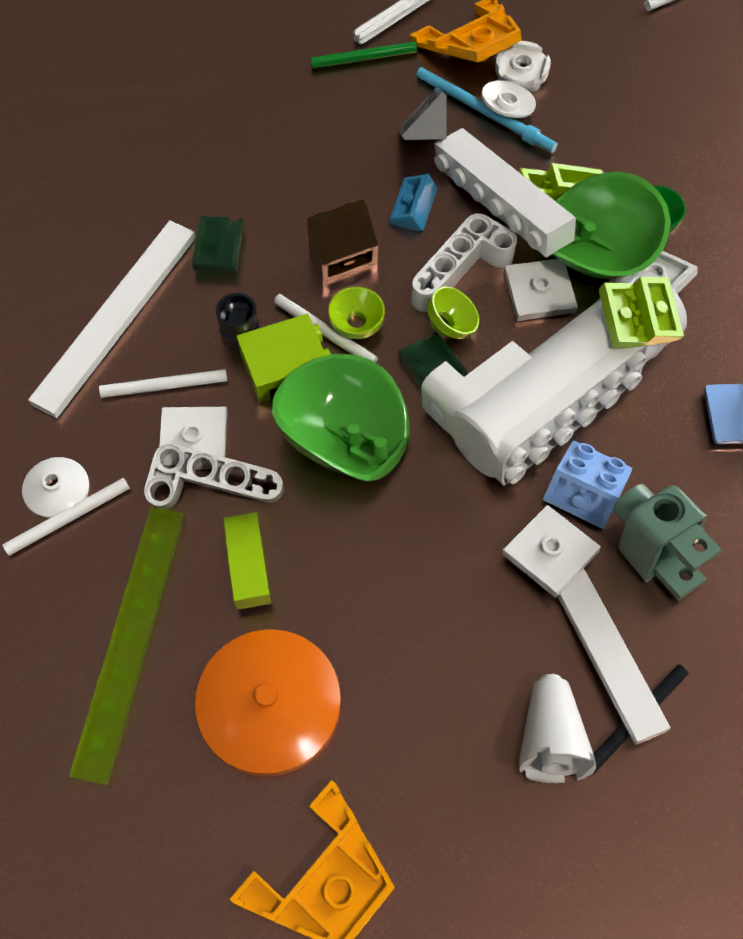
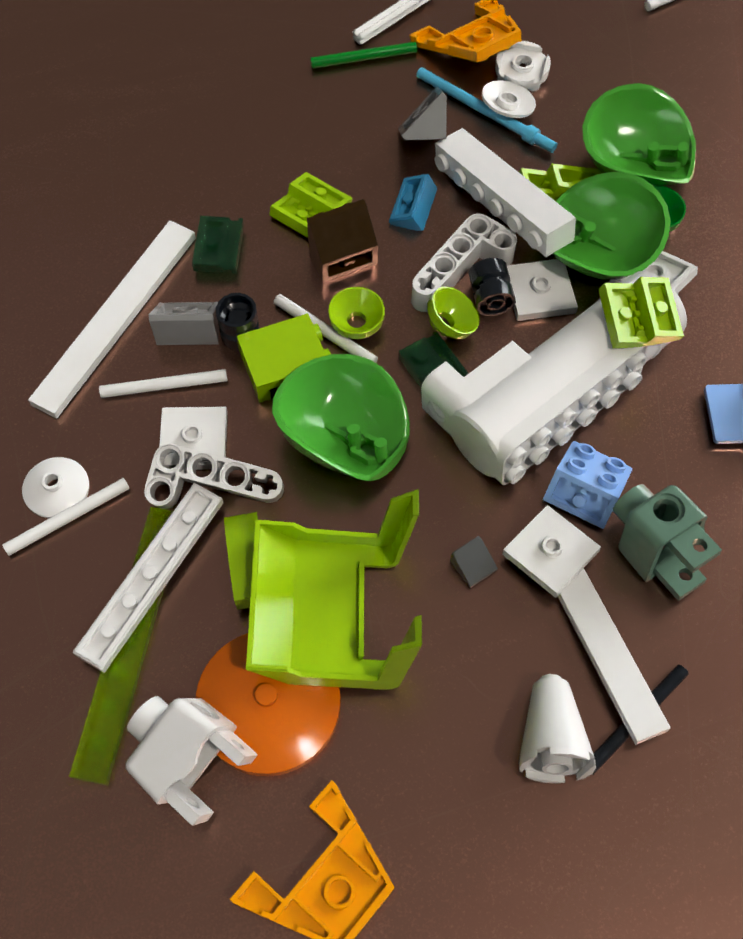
(148, 578): none -> white tile
(178, 747): none -> white piece
(185, 323): none -> light grey slope
(305, 199): none -> lime slope
(311, 602): none -> lime piece
(473, 562): none -> dark grey slope
(492, 287): none -> black wheel
(641, 134): none -> bright green piece

